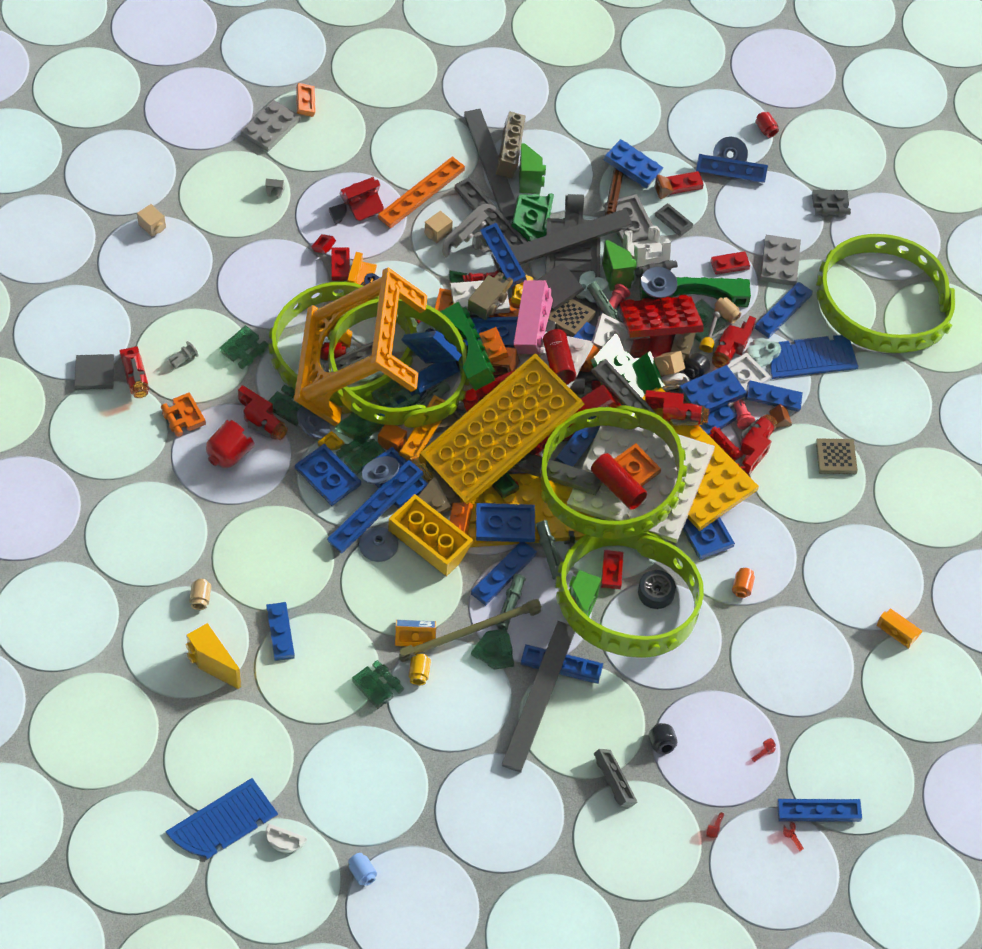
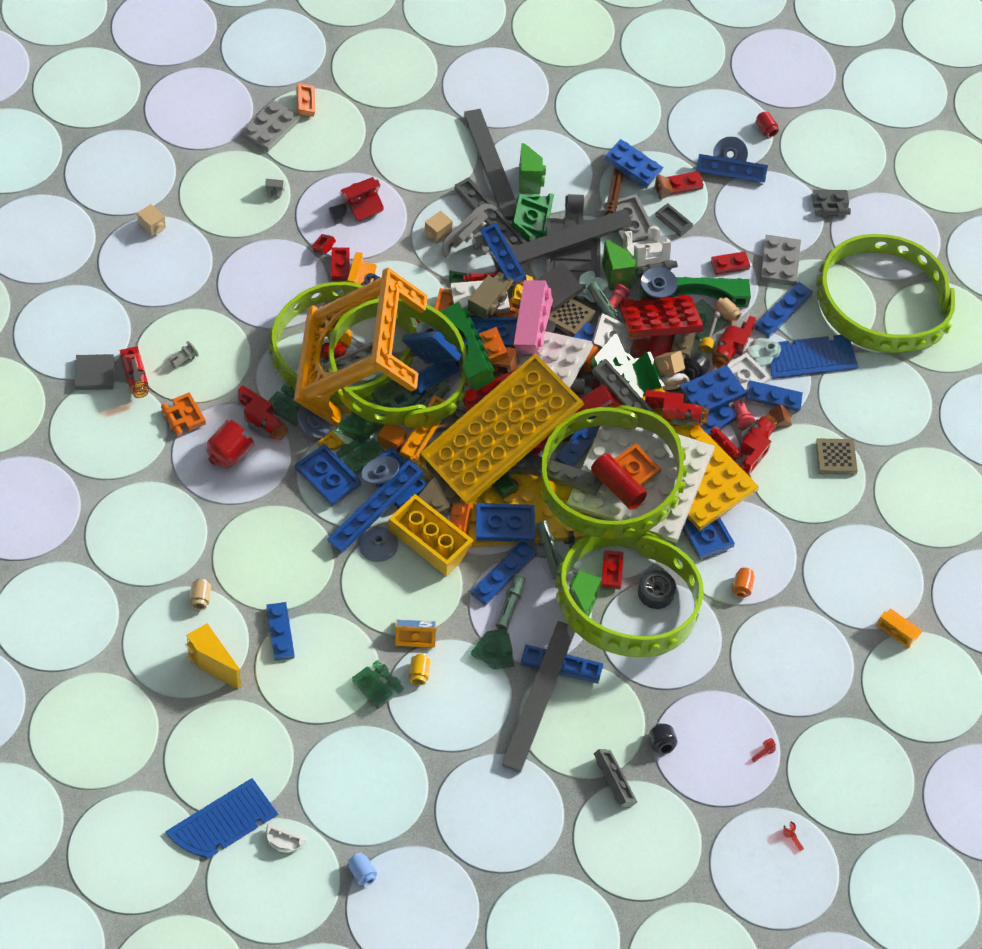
(240, 343): clear green plate -> none
(421, 192): orange plate -> none
(510, 144): dark tan brick -> none
(532, 607): olive hinge -> none
(559, 355): red piece -> none
(712, 831): clear red hand -> none
(819, 810): blue plate -> none

